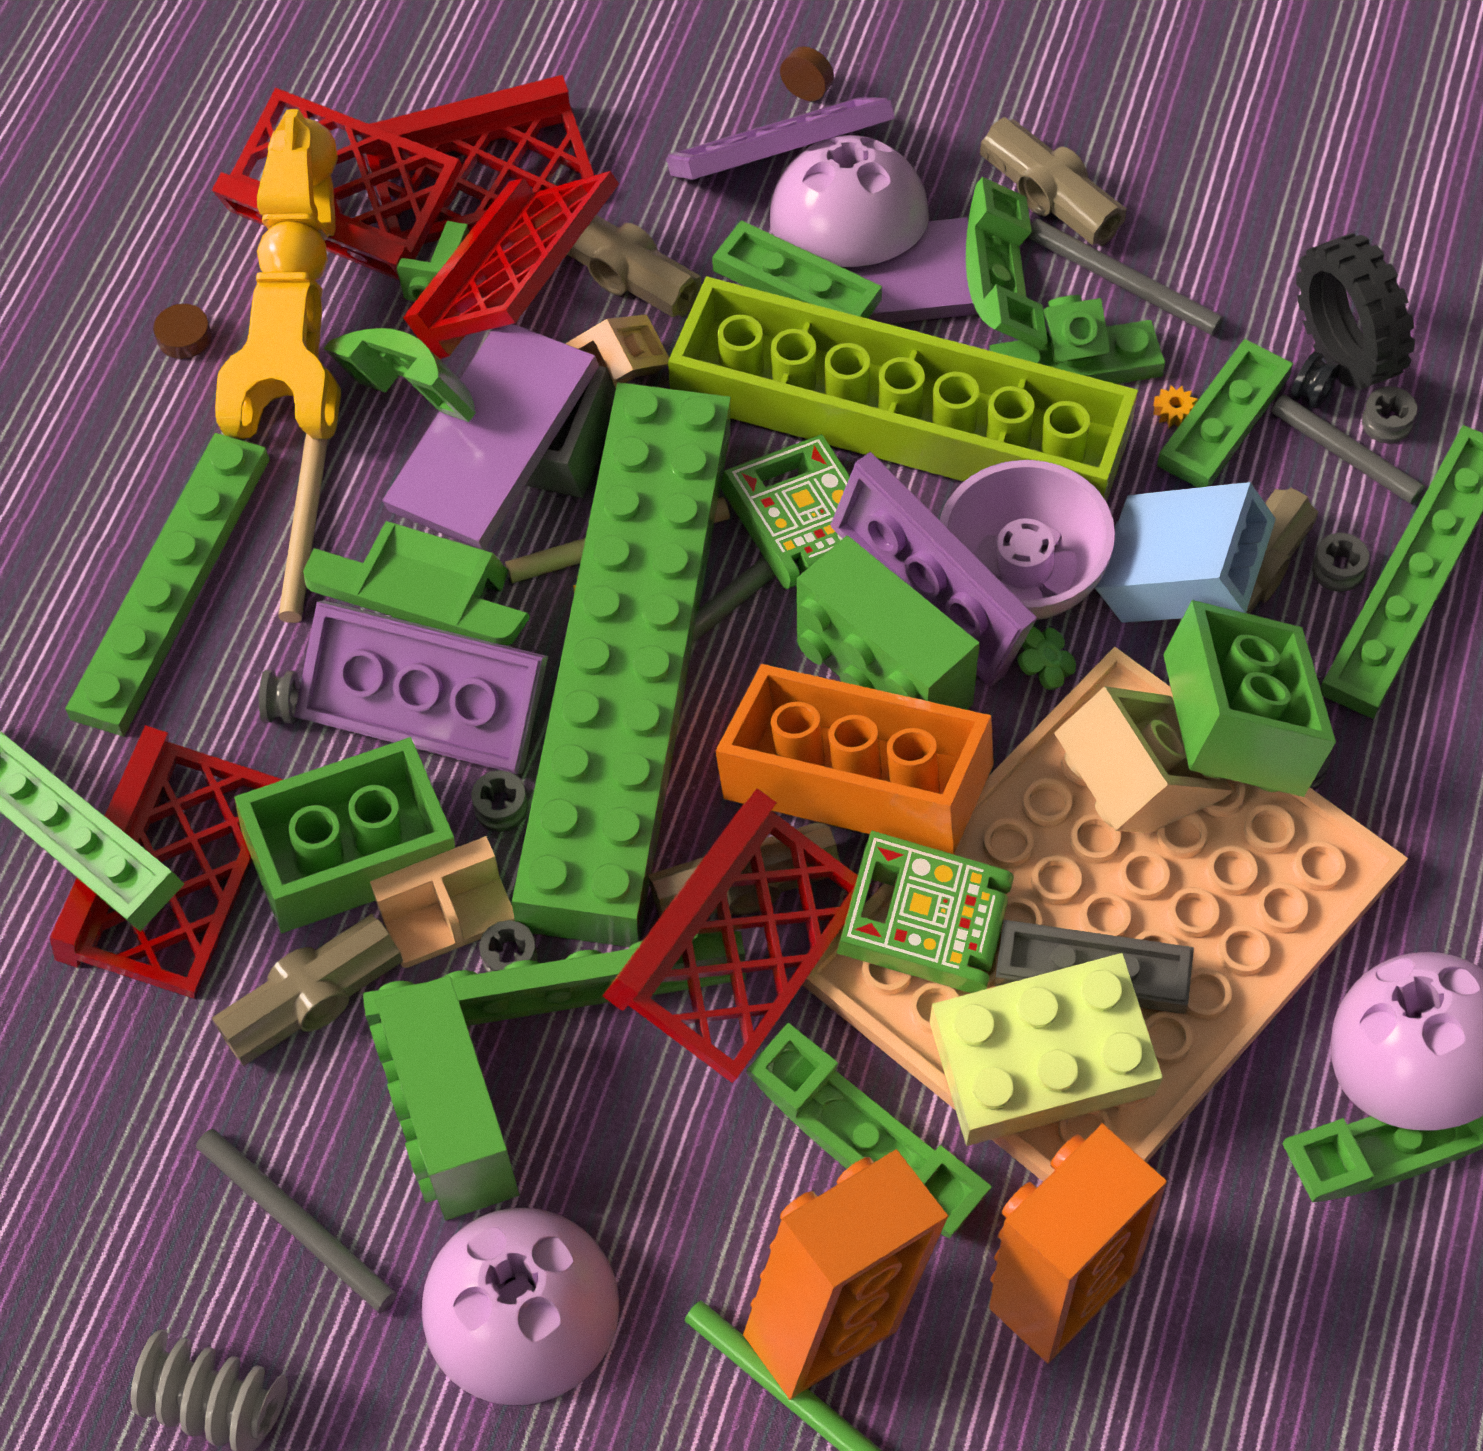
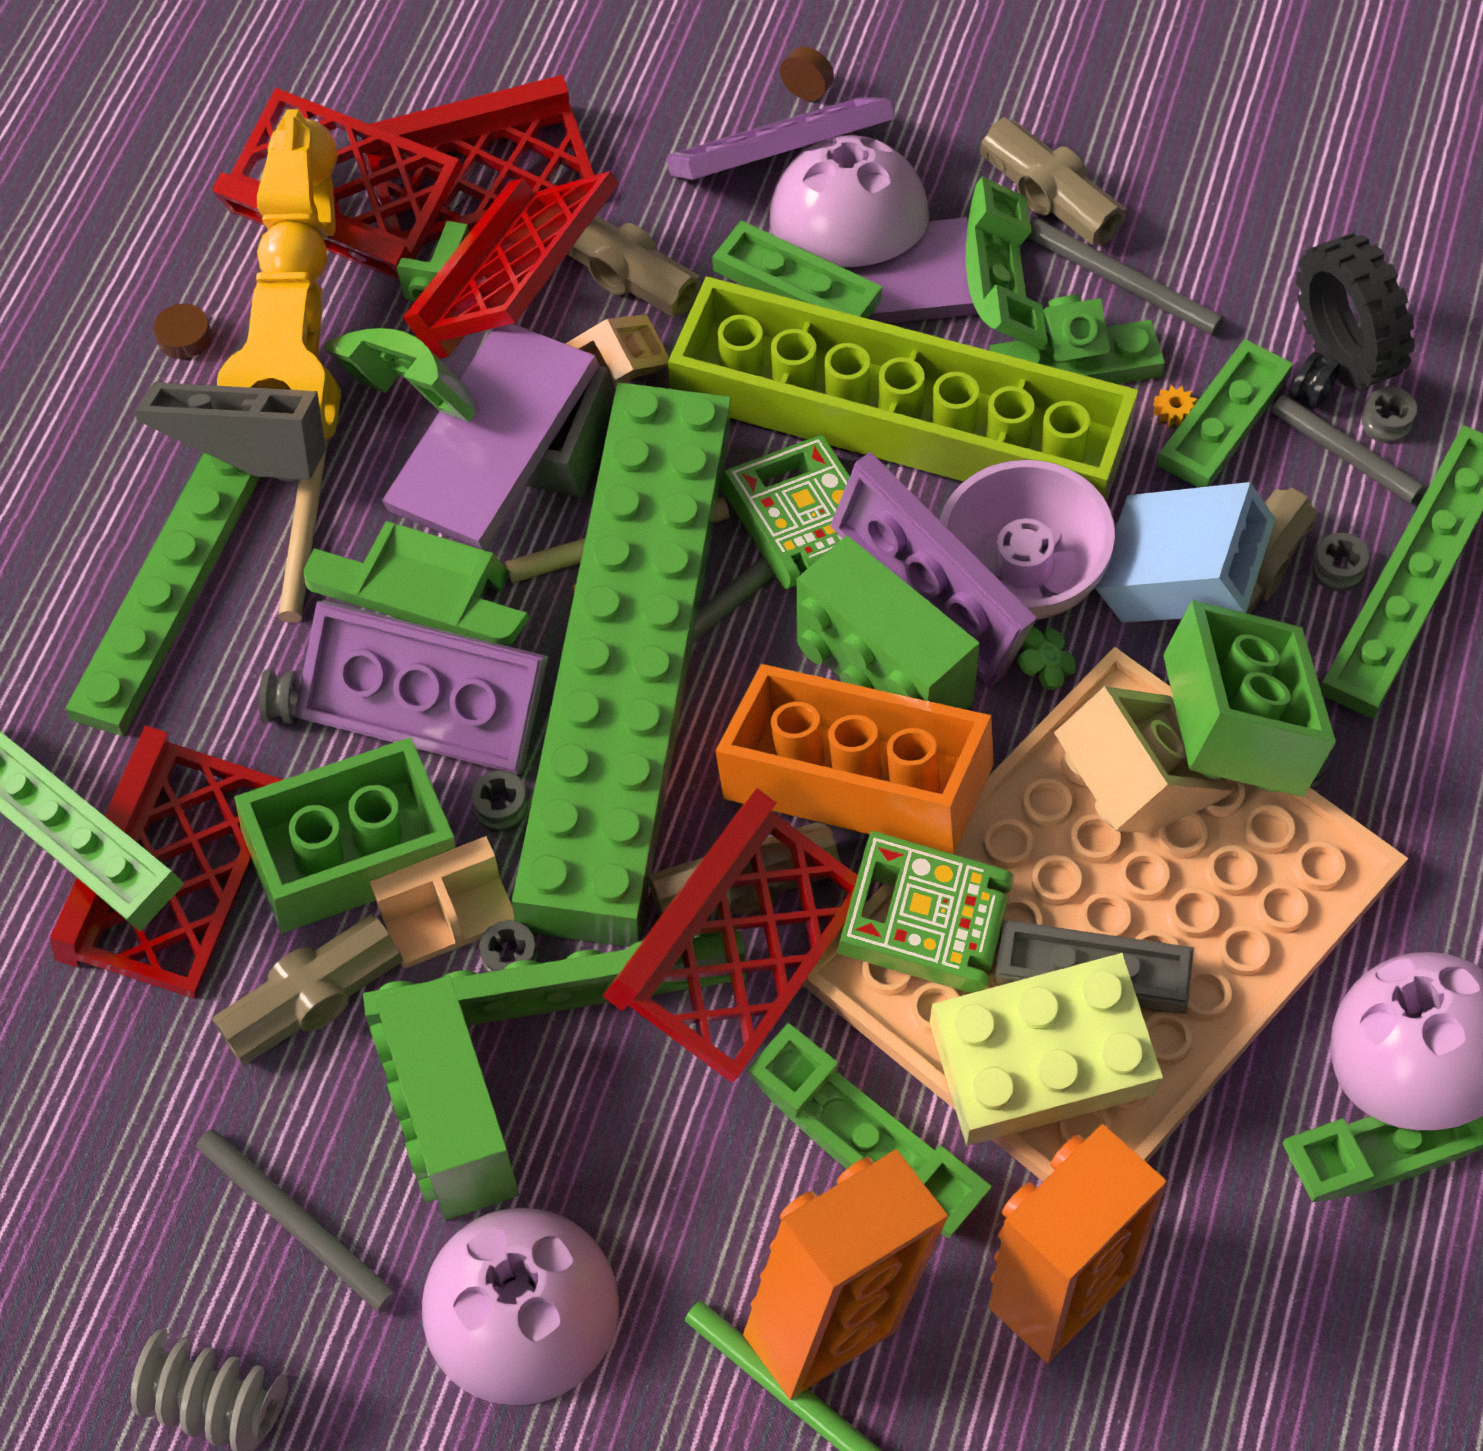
(247, 427): none -> dark grey slope

